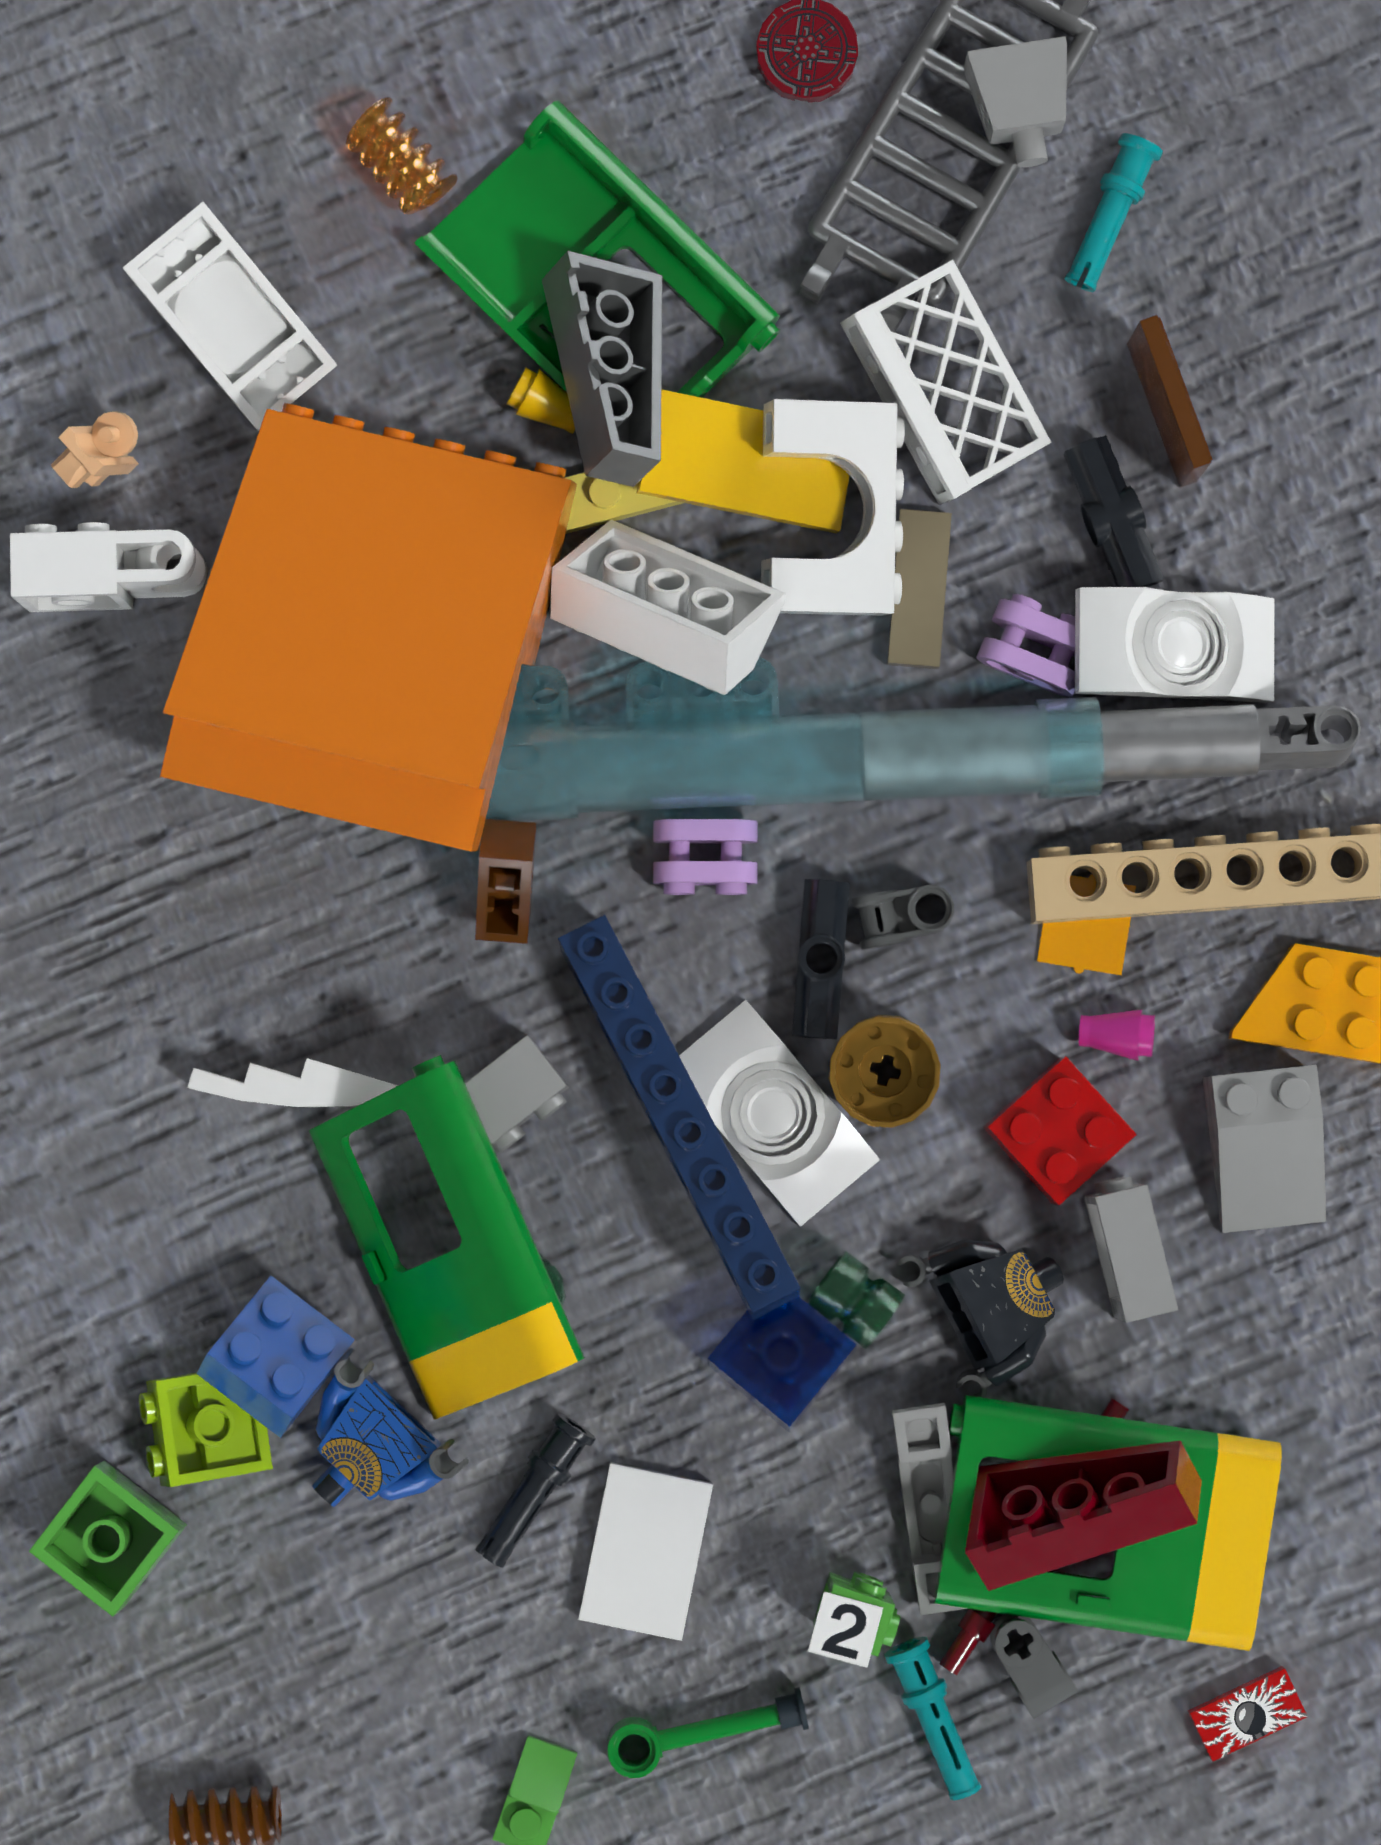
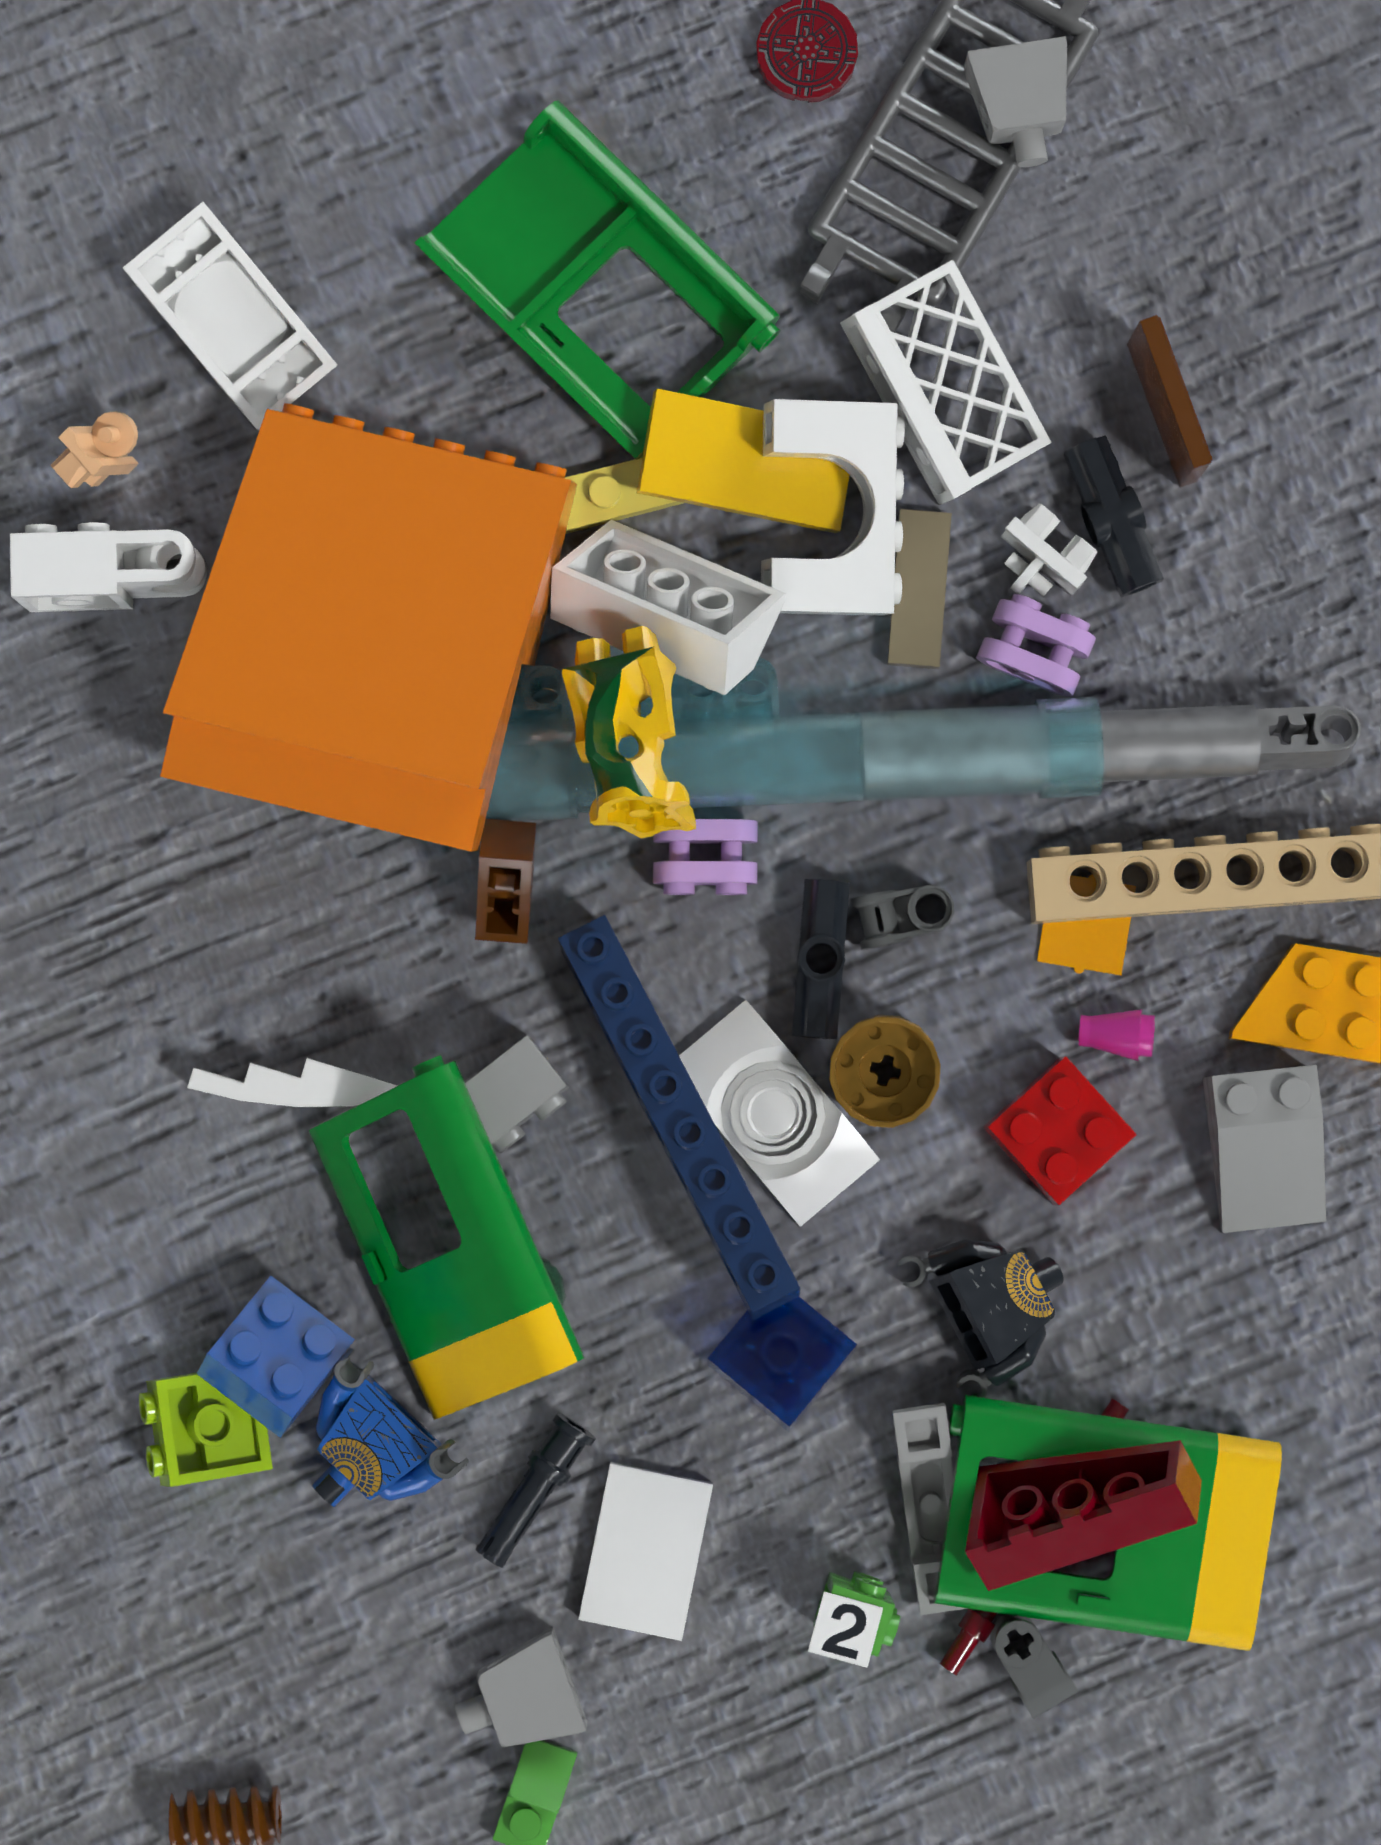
(108, 1538): bright green brick -> none
(396, 159): clear orange piece -> none
(526, 1695): none -> light grey torso
(541, 400): yellow cone -> none
(606, 708): none -> yellow hips
(611, 361): dark grey wedge -> none
(786, 1711): green piece -> none
(855, 1299): clear green wheel -> none
(925, 1695): teal pin -> none
(1028, 539): none -> white hips
(1121, 189): teal pin -> none
(1130, 1250): light grey window -> none
(1174, 644): white slope -> none
(1247, 1713): tile -> none

